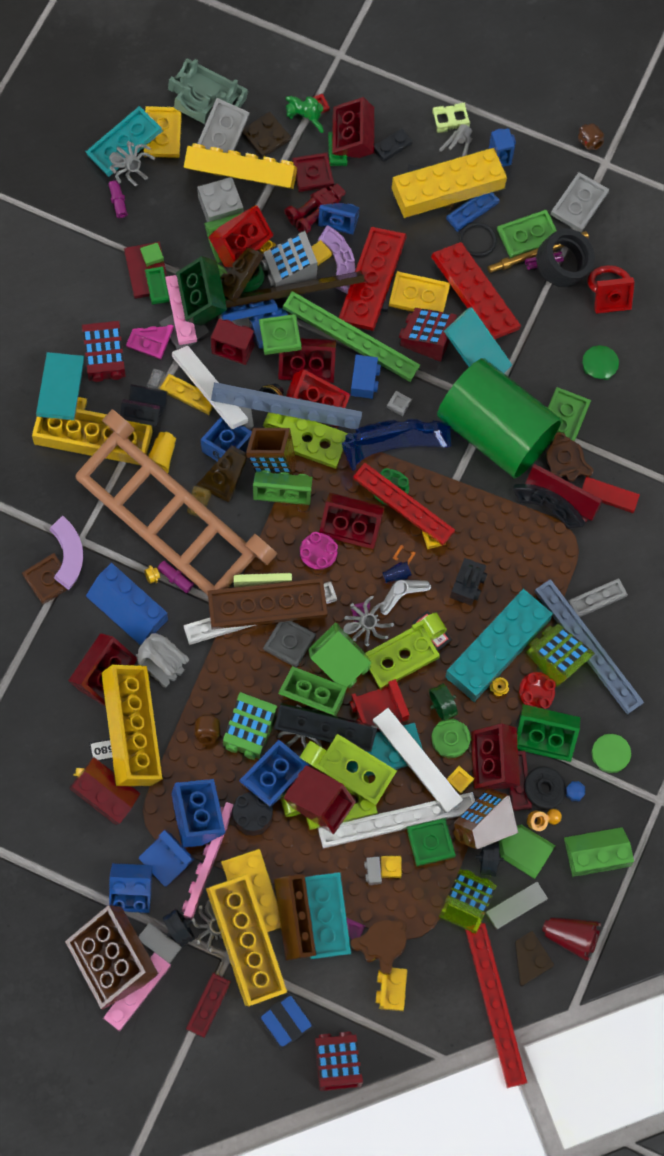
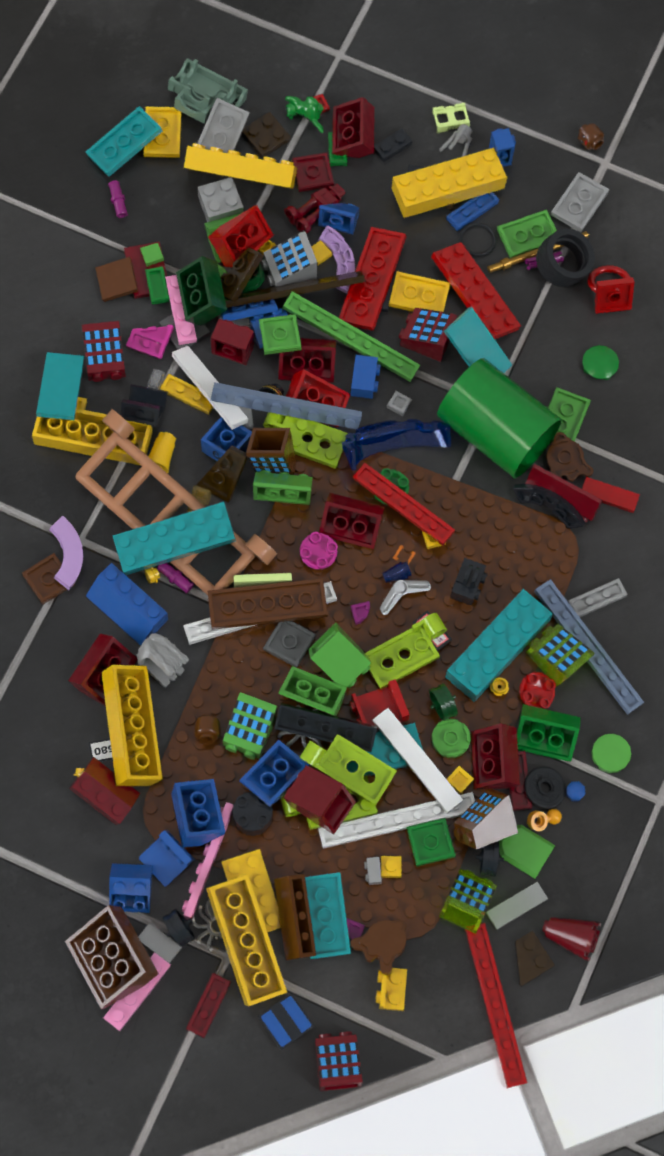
(116, 279): none -> reddish brown tile
(130, 162): light grey animal -> none
(174, 538): none -> teal brick
(366, 622): light grey animal -> none
(598, 852): bright green slope -> none

